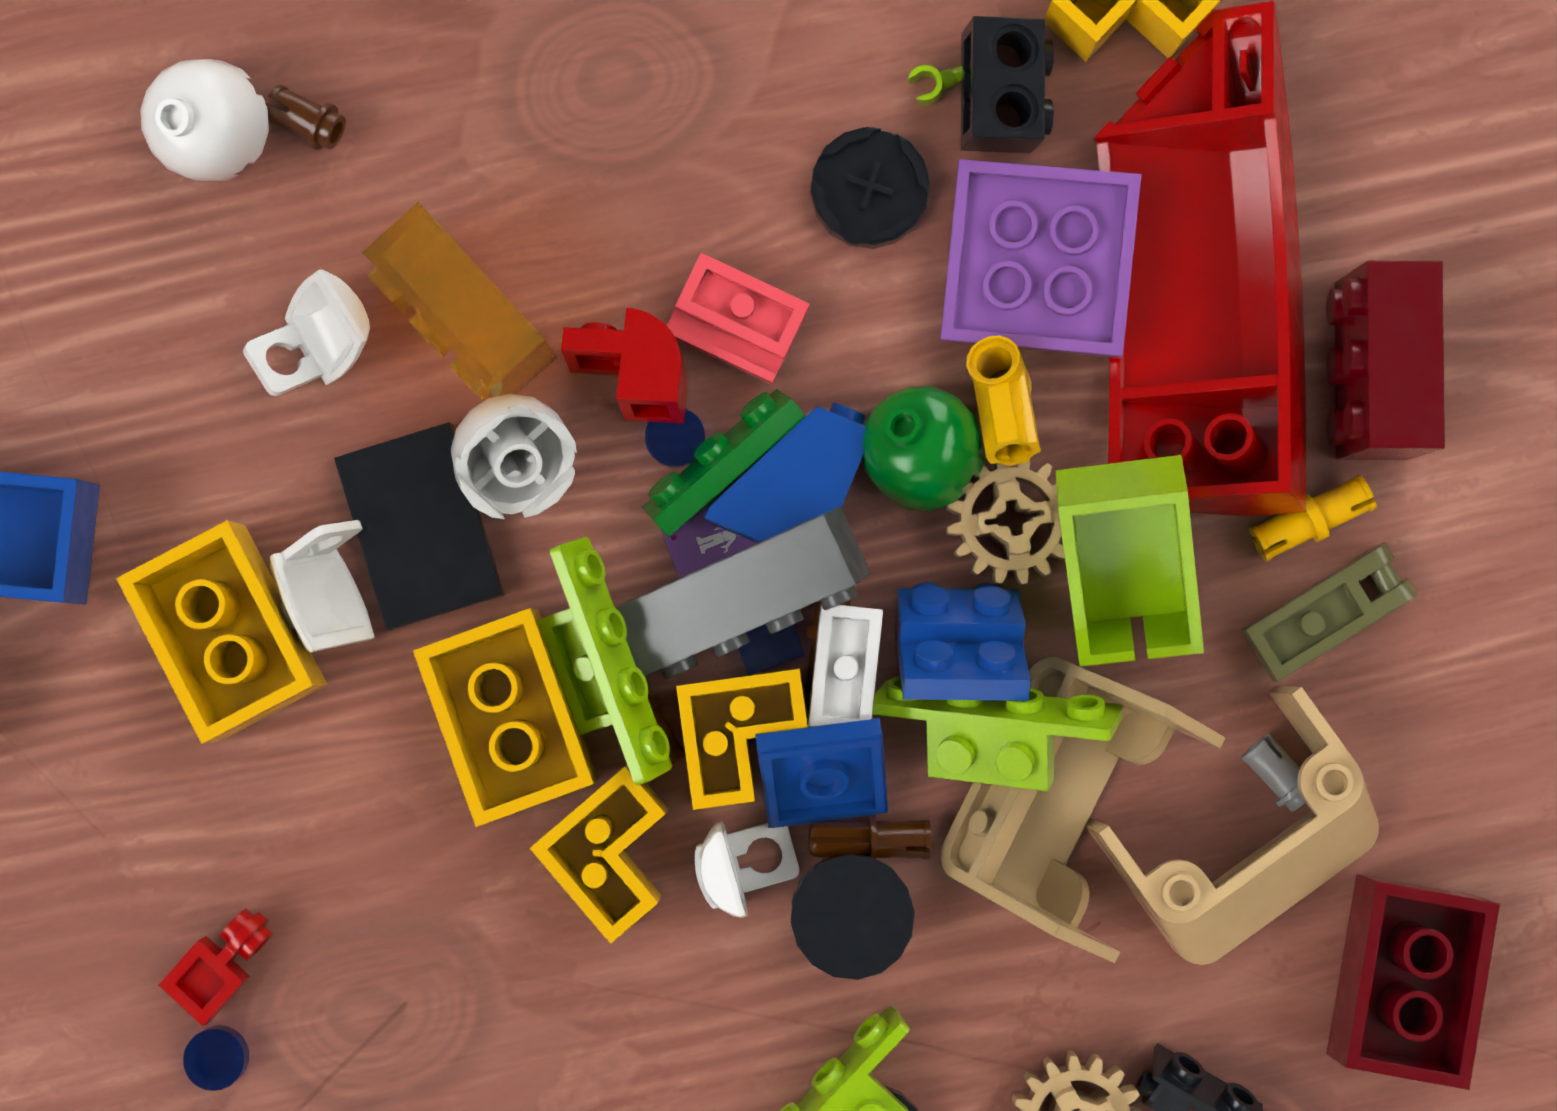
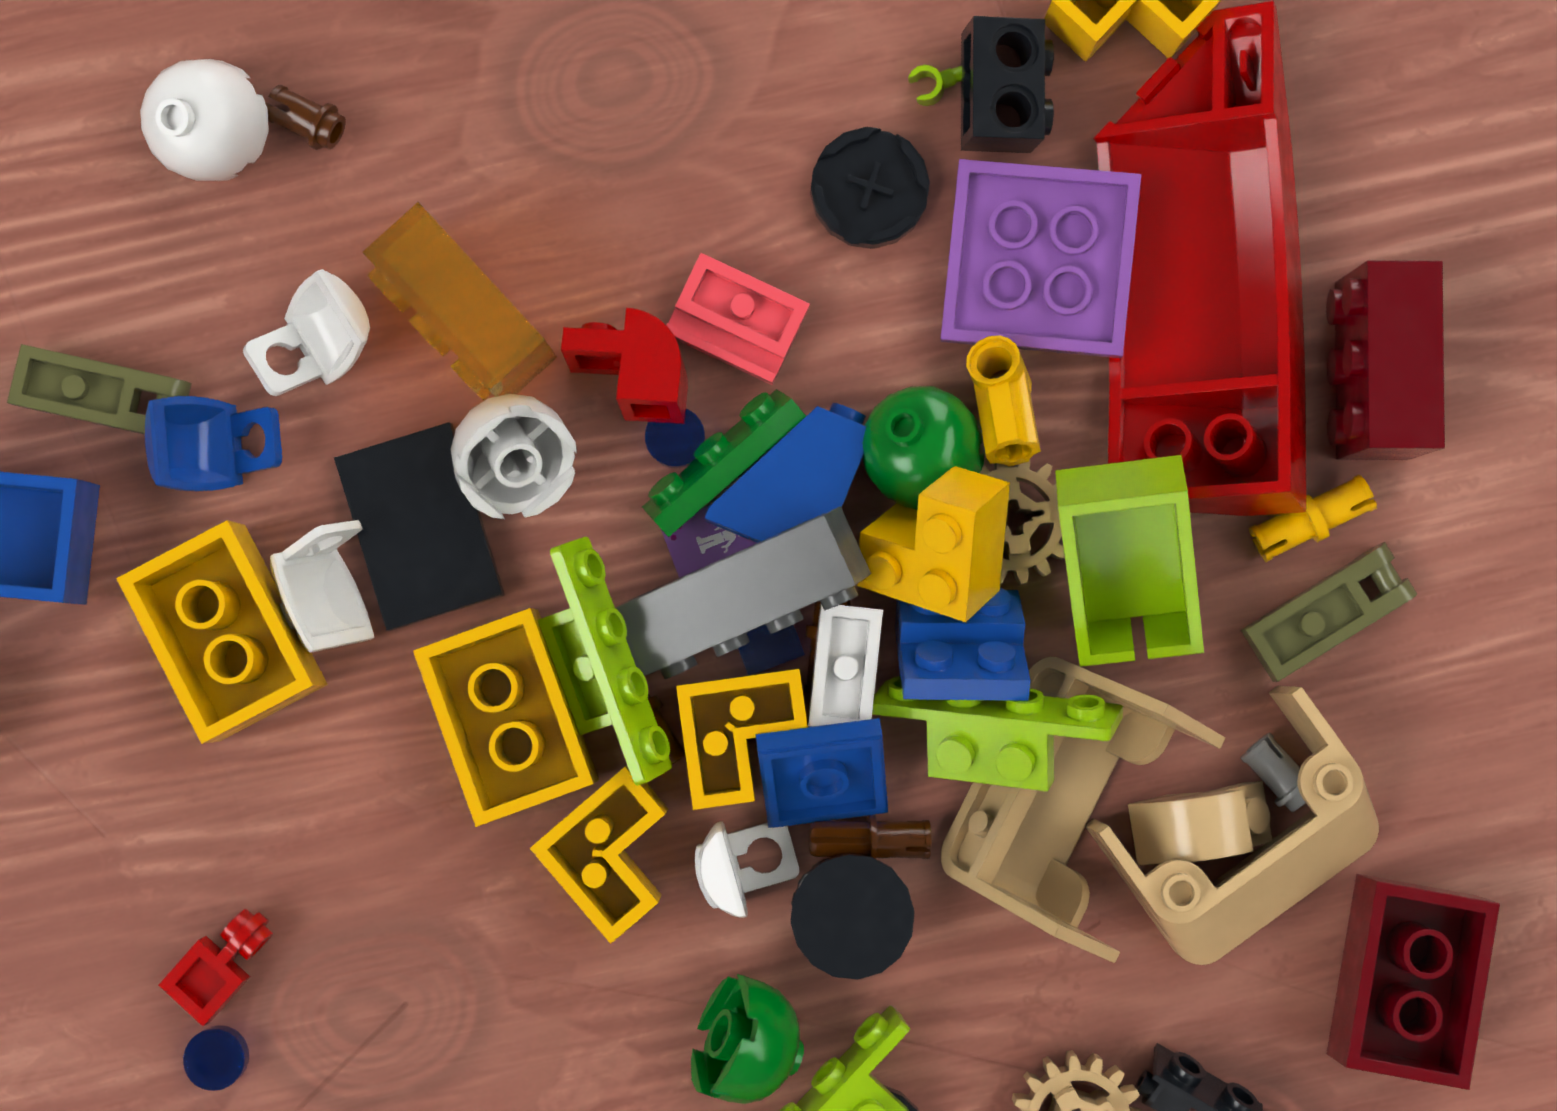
(86, 388): none -> olive plate
(198, 443): none -> blue piece
(749, 1042): none -> green cylinder
(946, 550): none -> yellow brick
(1200, 824): none -> tan brick

